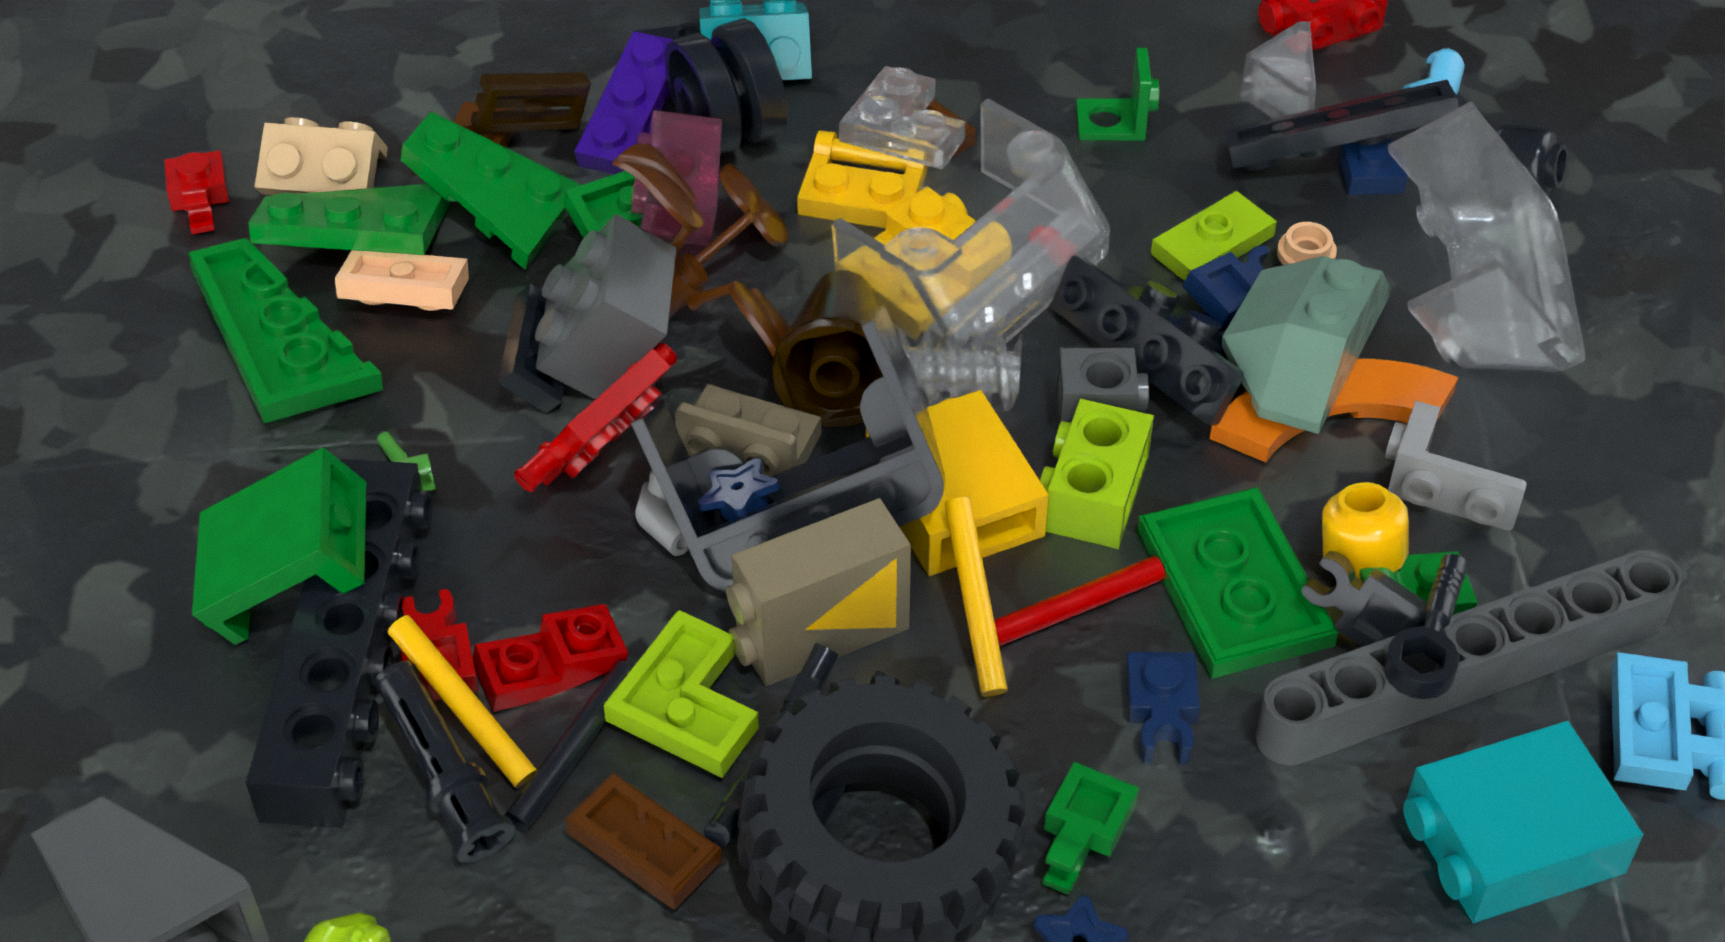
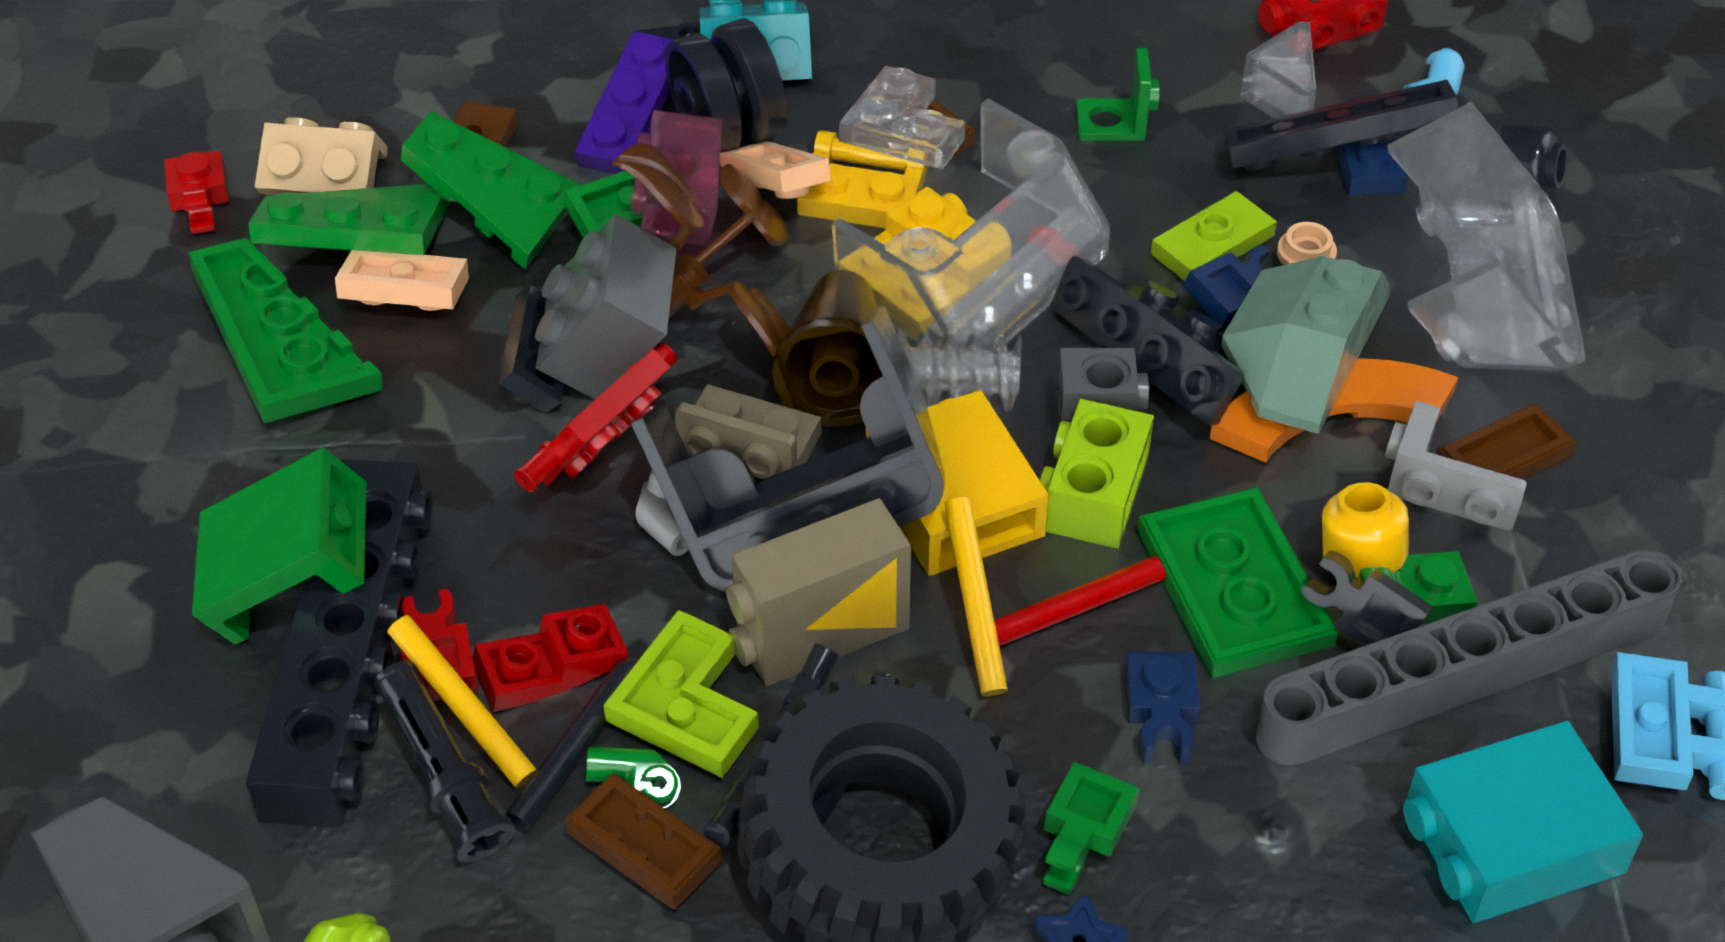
(396, 454): bright green hand -> none
(534, 94): dark brown tile -> none
(638, 767): none -> green arm
(738, 490): dark blue plate -> none
(779, 168): none -> light nougat plate
(1429, 638): black piece -> none
(1514, 444): none -> reddish brown tile

